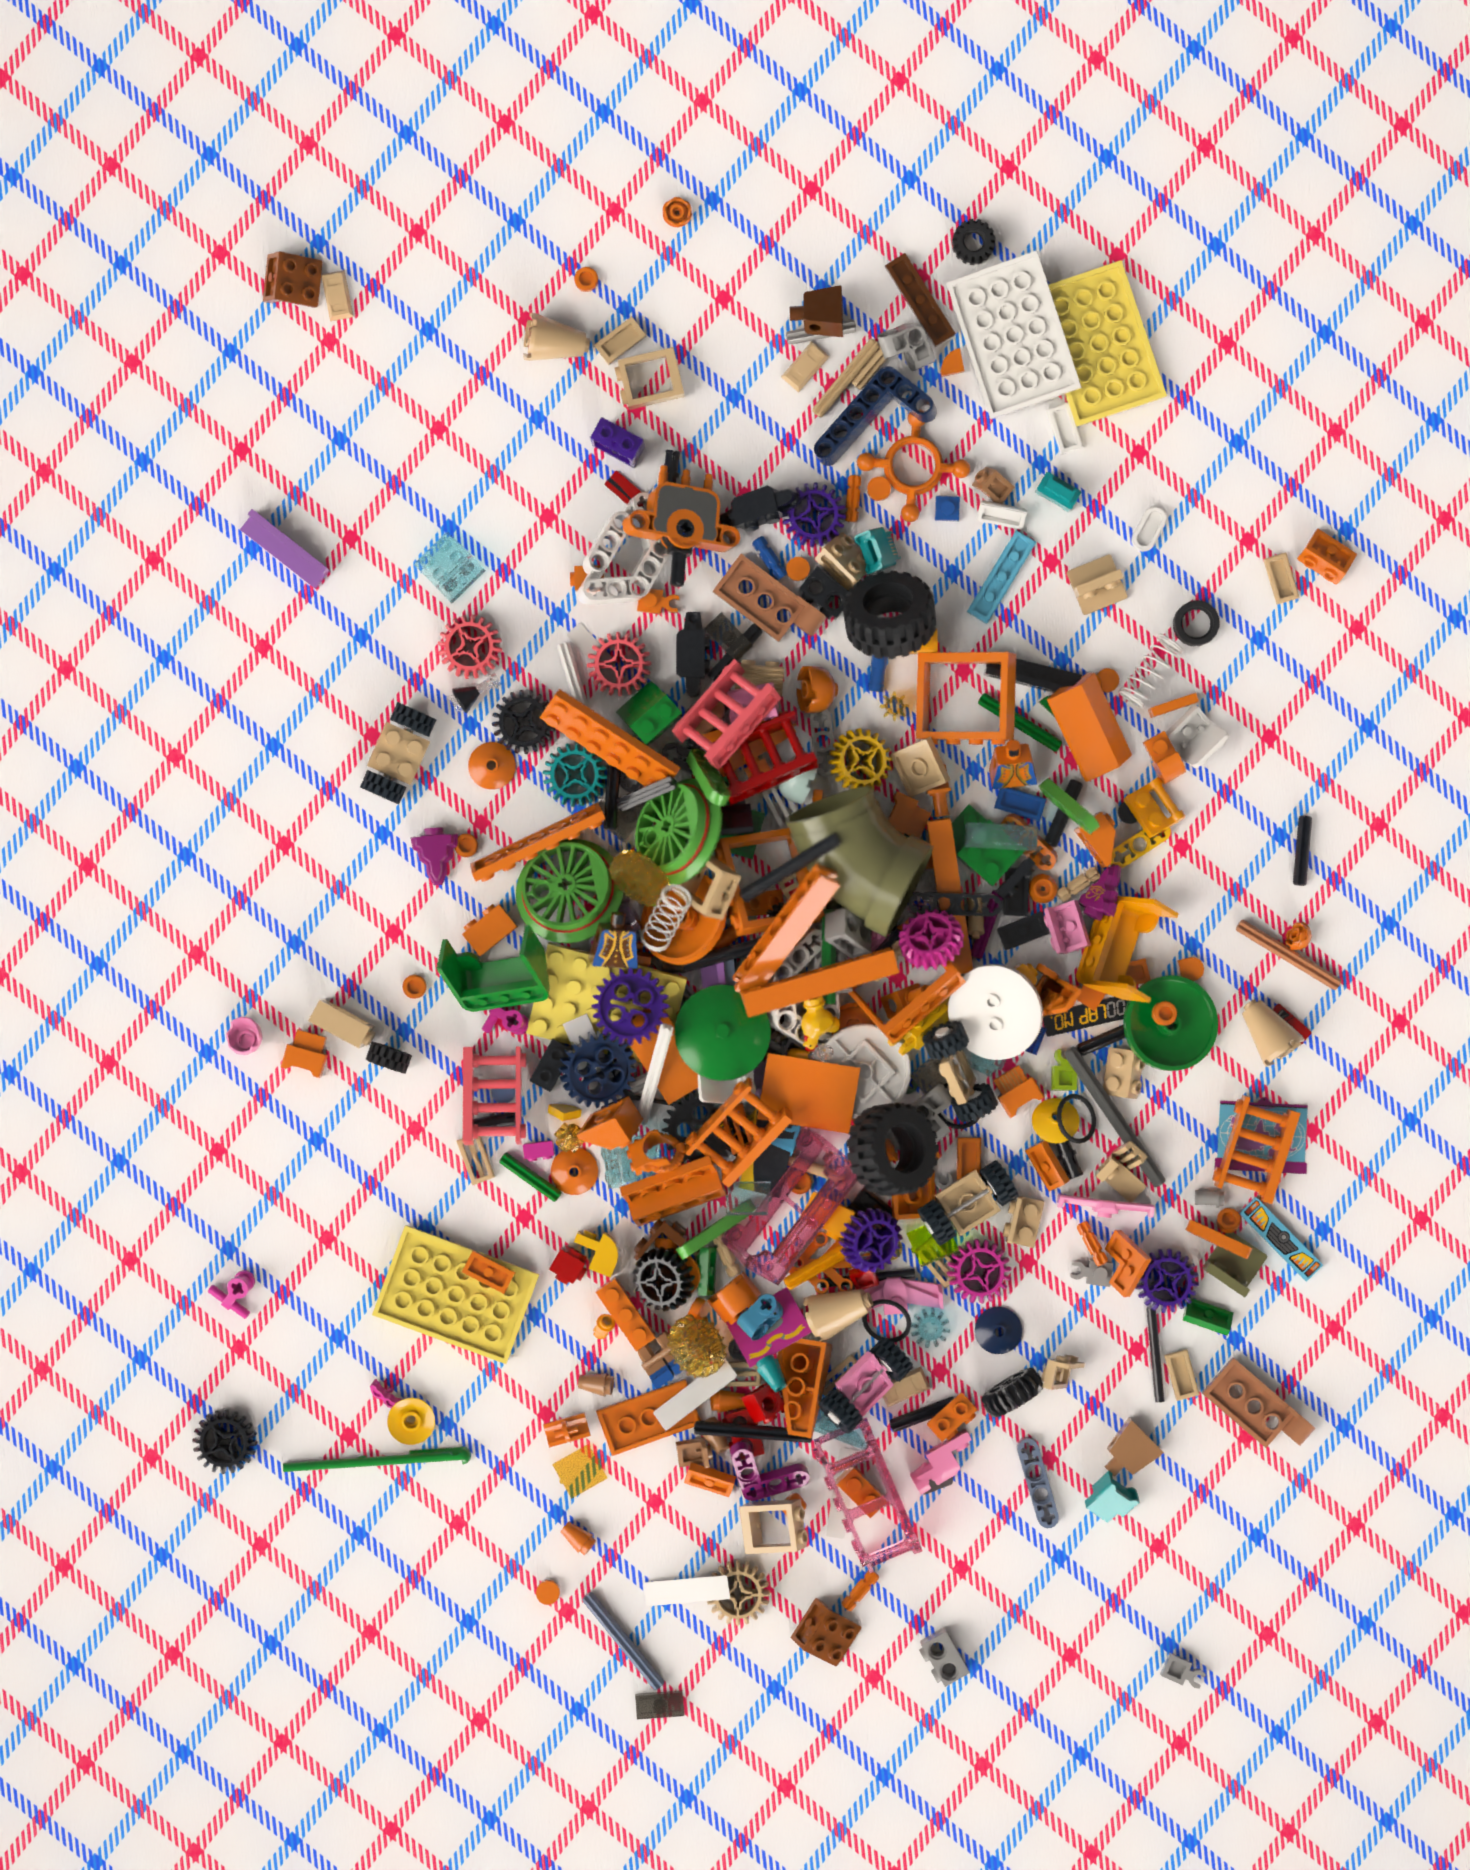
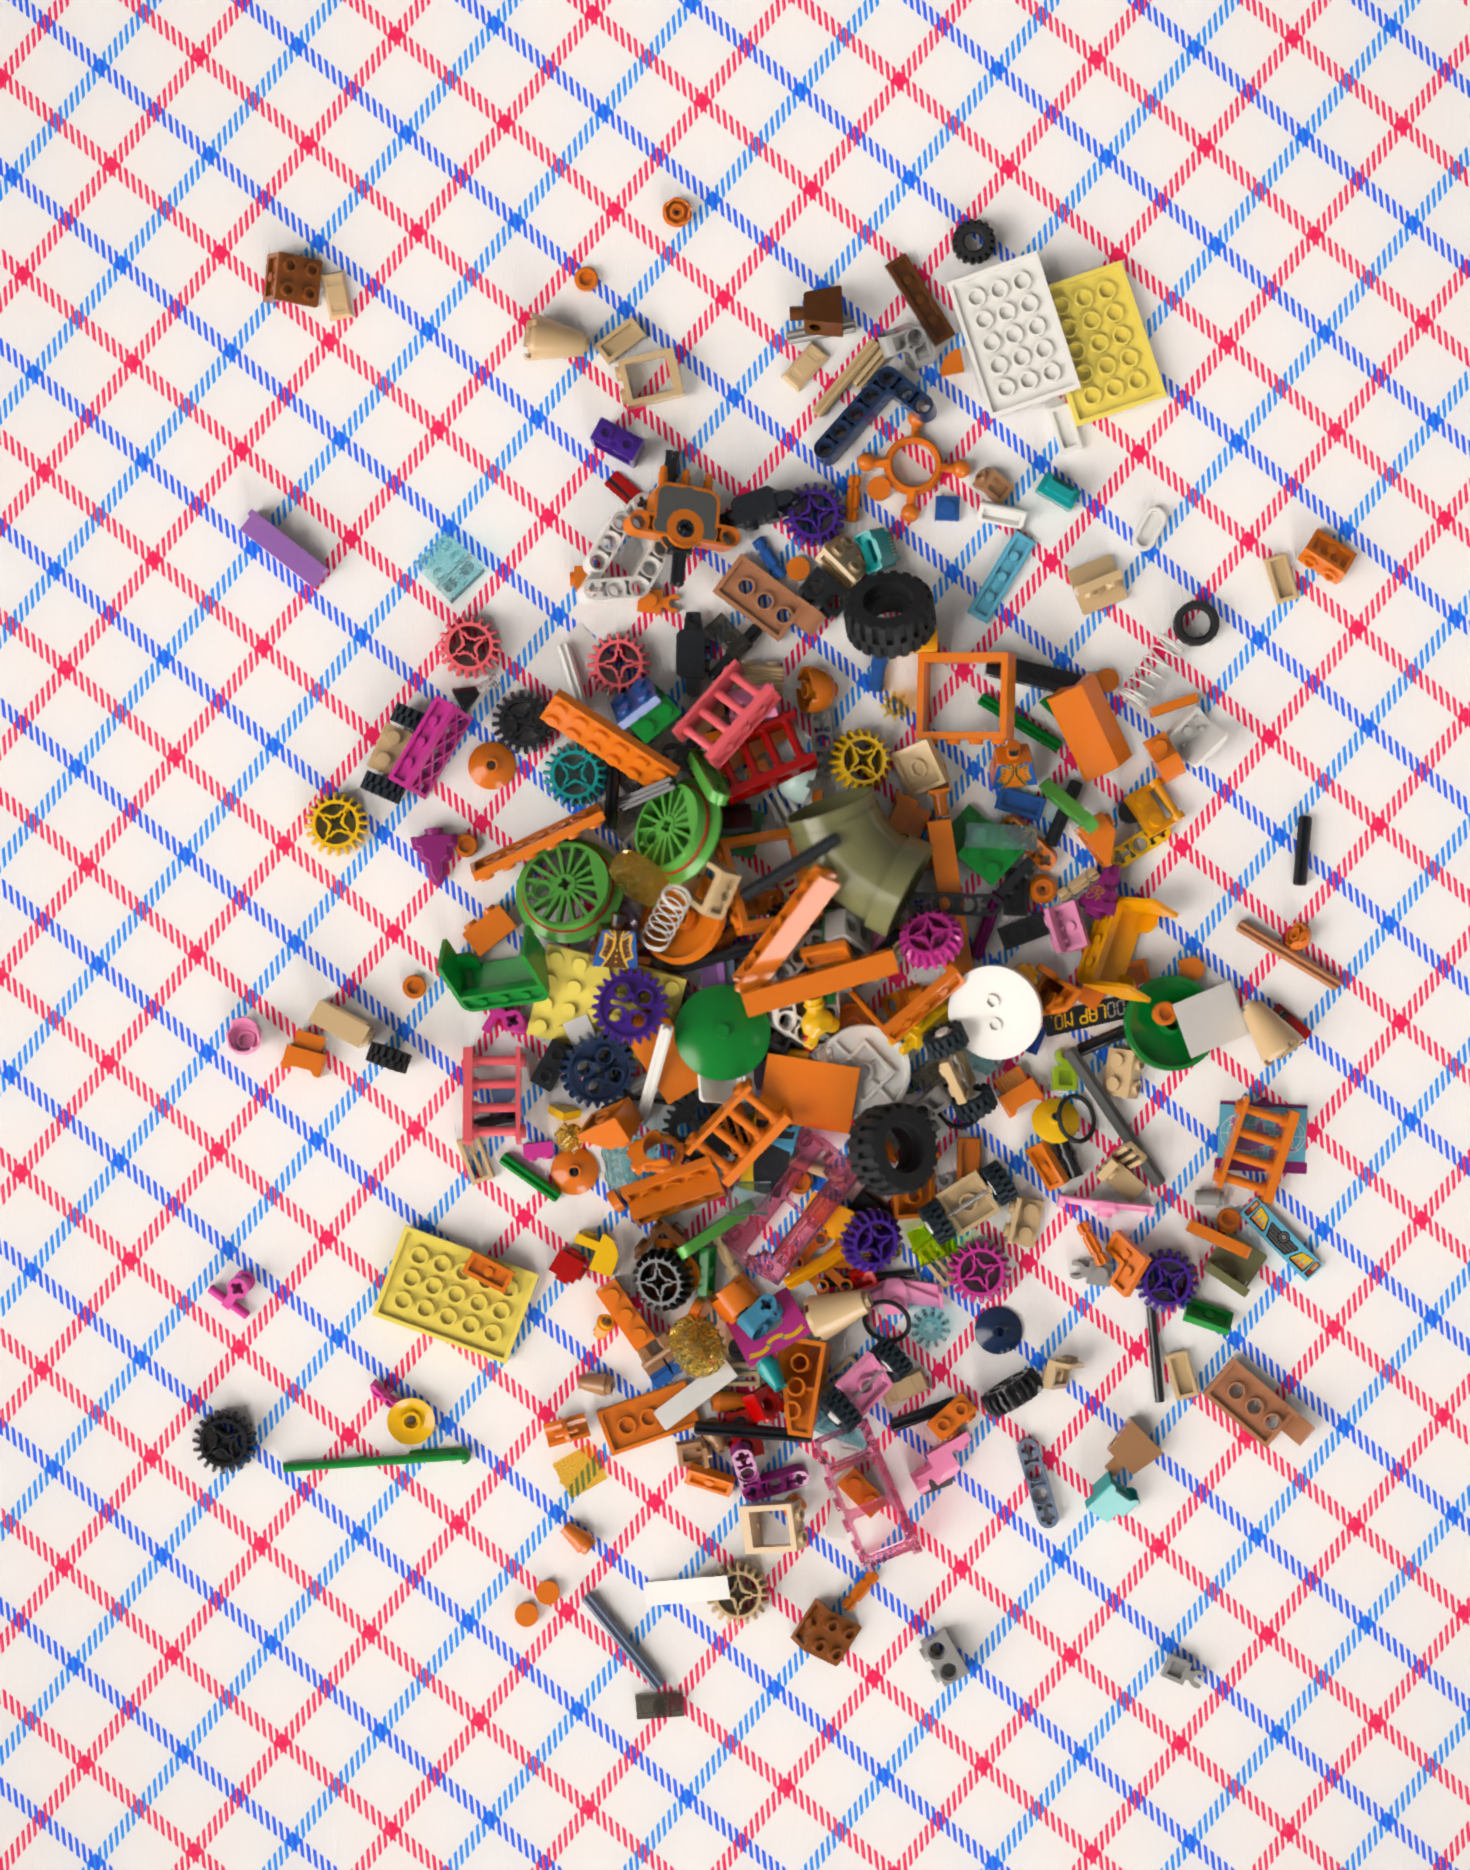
(330, 833): none -> yellow gear
(420, 748): none -> dark pink fence
(526, 1614): none -> orange tile
(616, 1200): none -> orange tile
(635, 702): none -> blue plate
(826, 953): none -> orange tile
(975, 923): tan piece -> none
(1210, 1019): none -> white sticker

